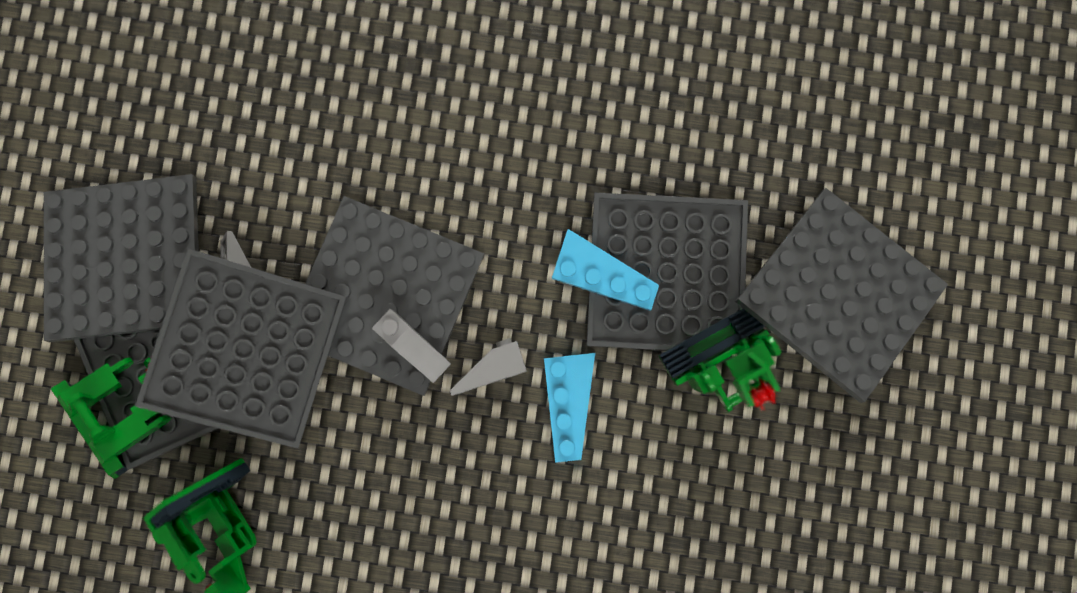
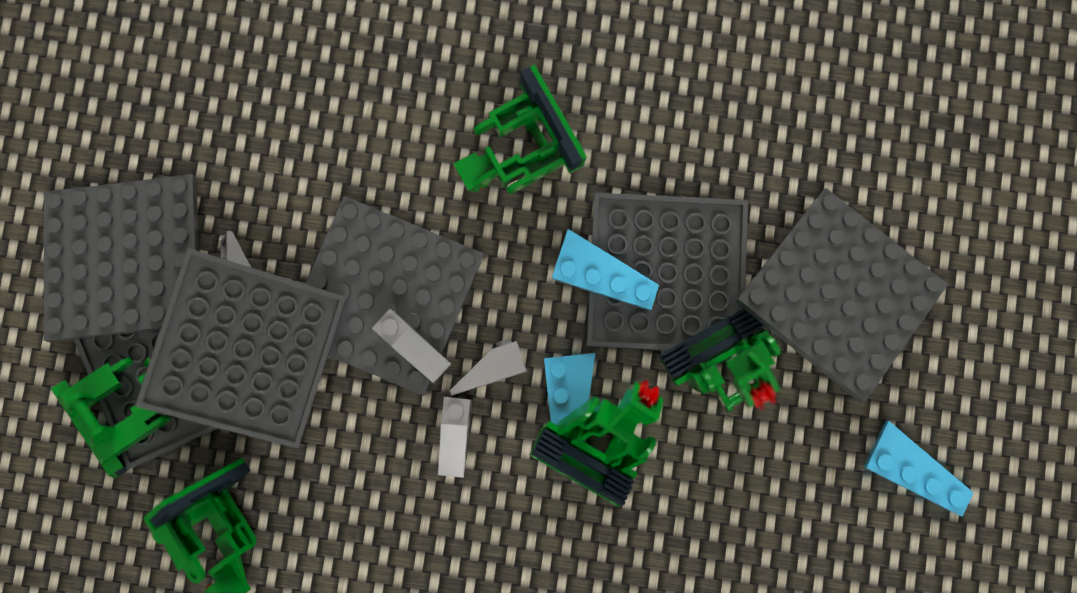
(454, 436): none -> light grey slope
(527, 110): none -> green container
(608, 472): none -> green container
(910, 467): none -> medium azure wing

